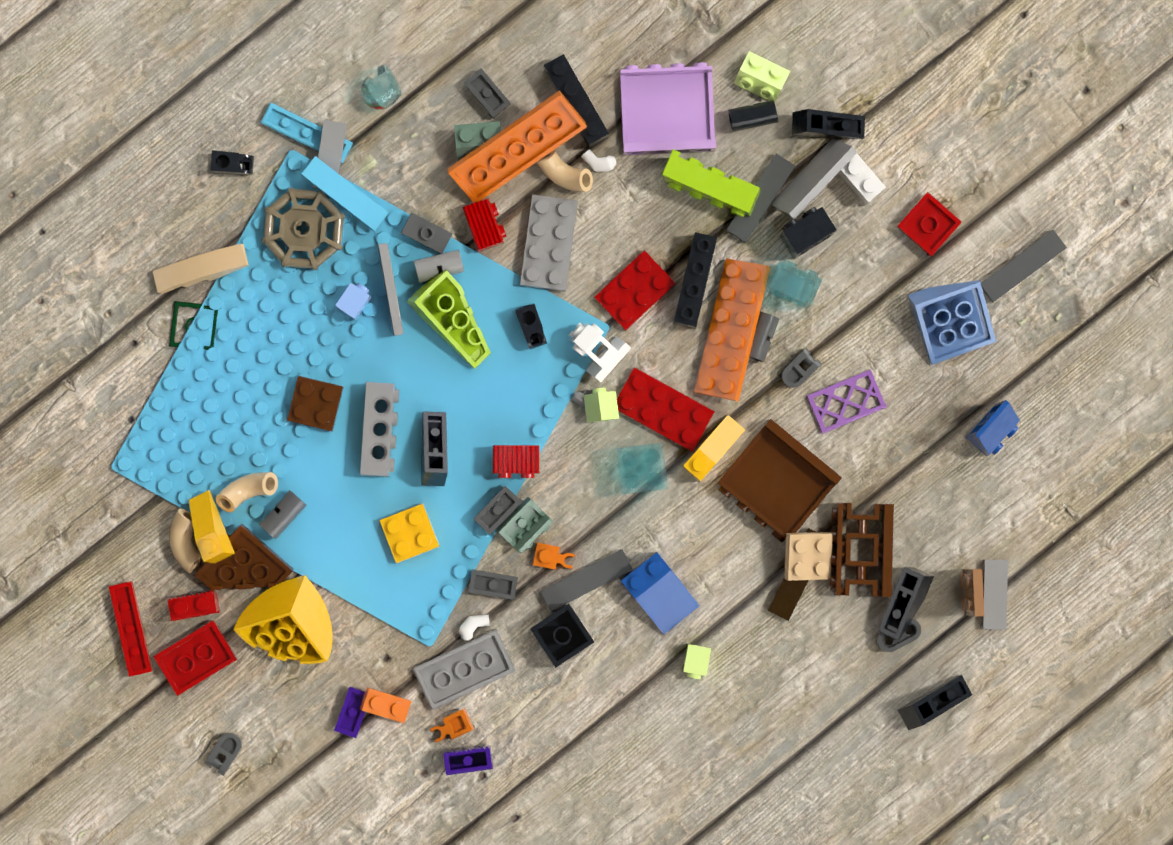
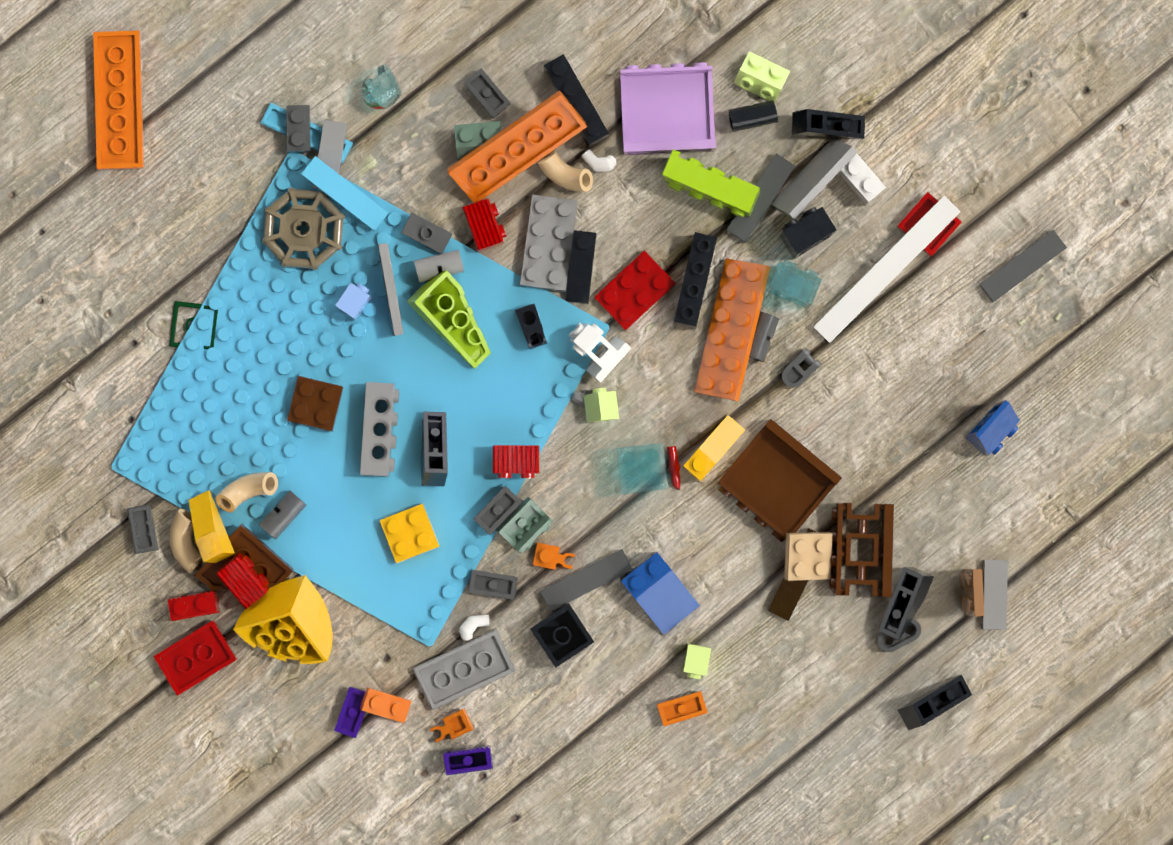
(118, 100): none -> orange plate
(130, 628): red plate -> none
(142, 529): none -> dark grey plate
(200, 268): tan slope -> none
(228, 745): dark grey plate -> none
(231, 163): black leg -> none
(243, 580): none -> red brick
(298, 128): none -> dark grey plate
(581, 267): none -> black slope
(663, 409): red plate -> none
(674, 467): none -> red piece
(682, 708): none -> orange plate
(852, 383): medium lavender window -> none
(887, 268): none -> white tile
(952, 319): medium blue slope -> none

